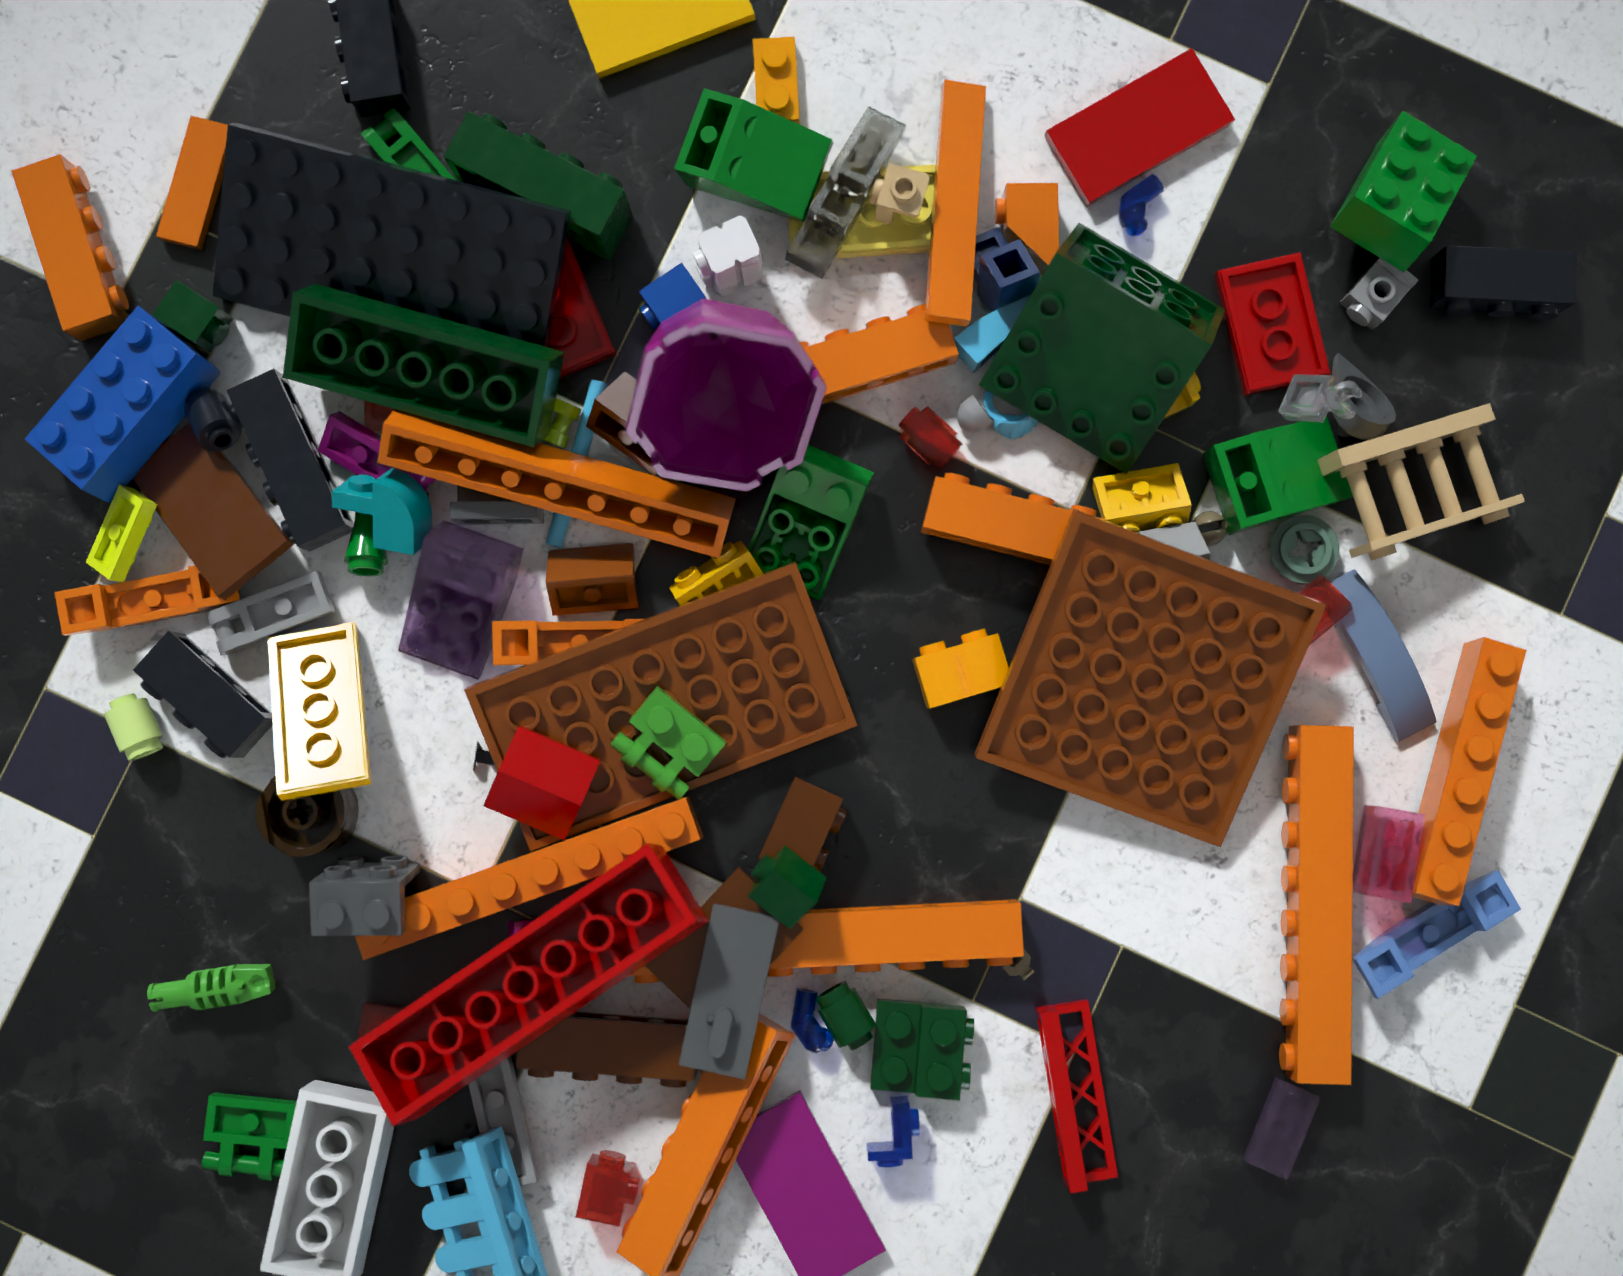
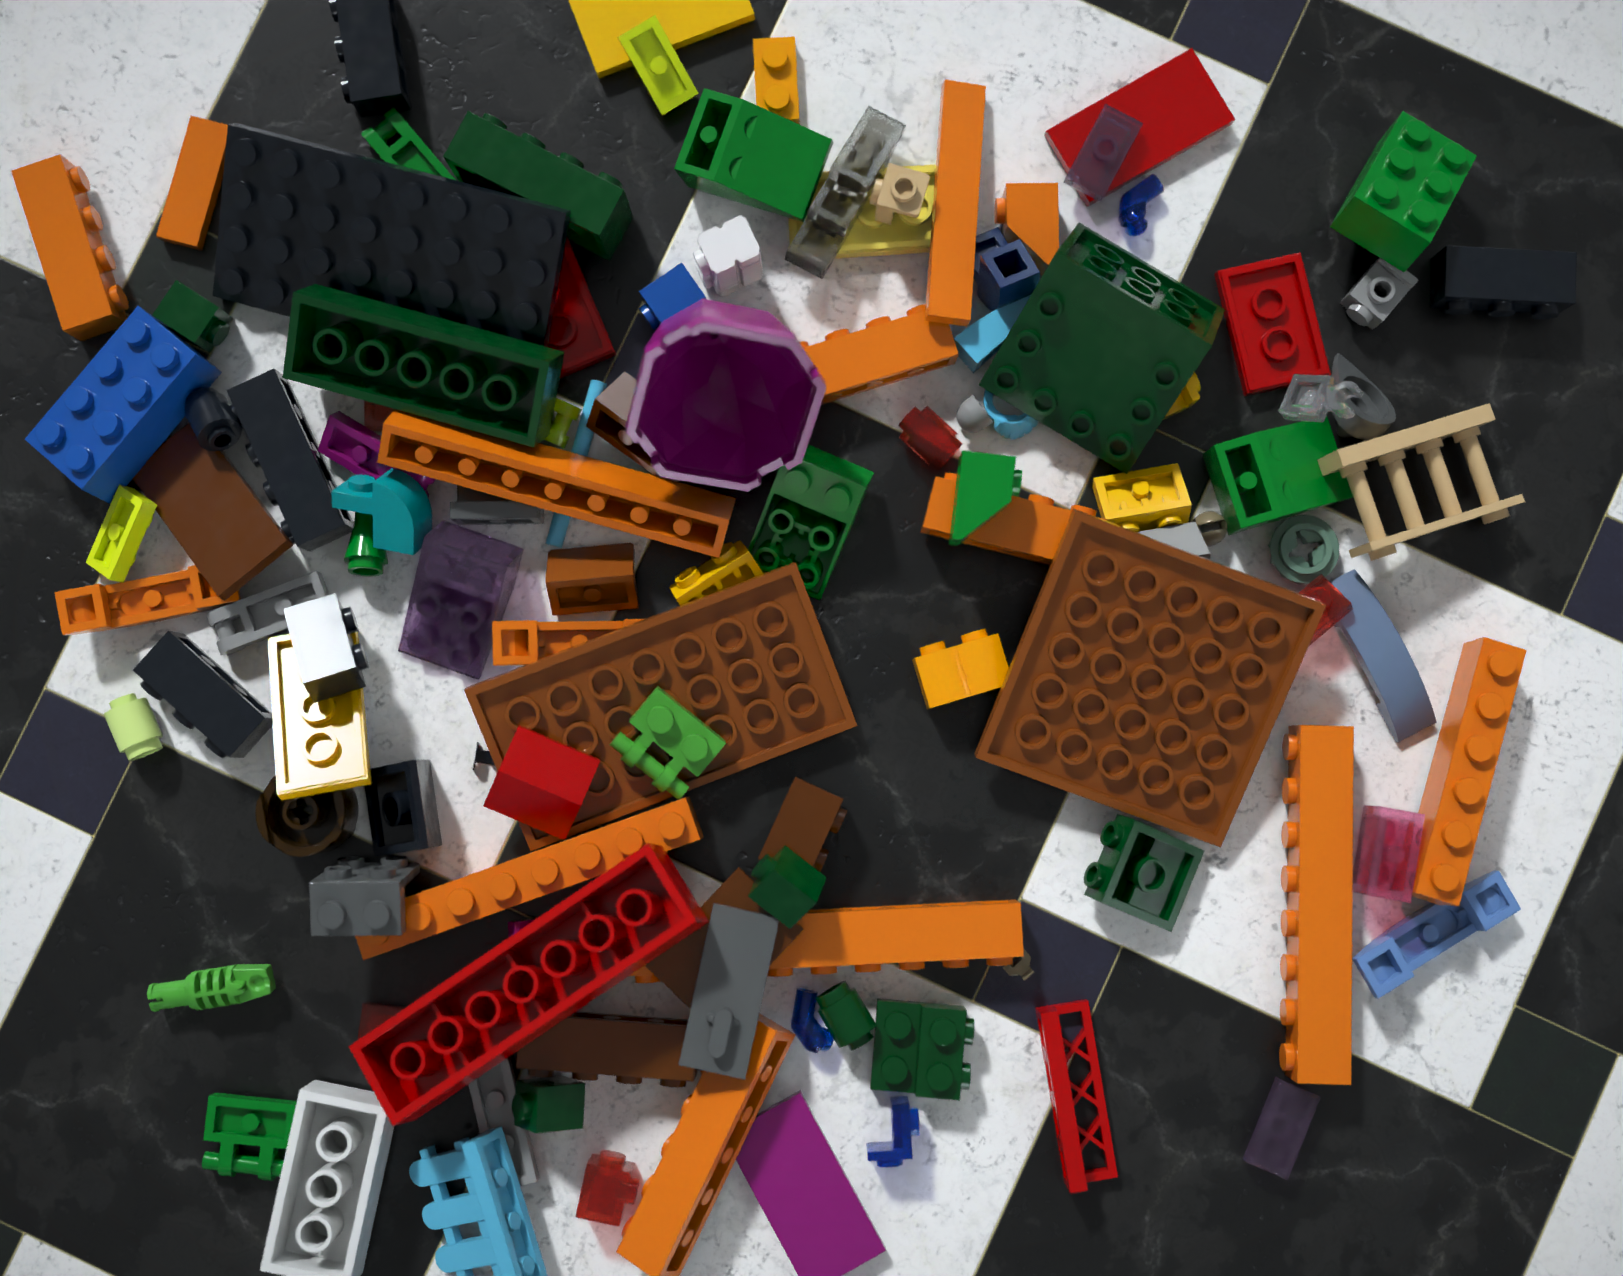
(325, 647): none -> brick
(402, 808): none -> black slope
(549, 1104): none -> dark green brick
(658, 65): none -> neon yellow plate
(981, 491): none -> green slope
(1103, 152): none -> clear purple plate
(1142, 871): none -> dark green plate

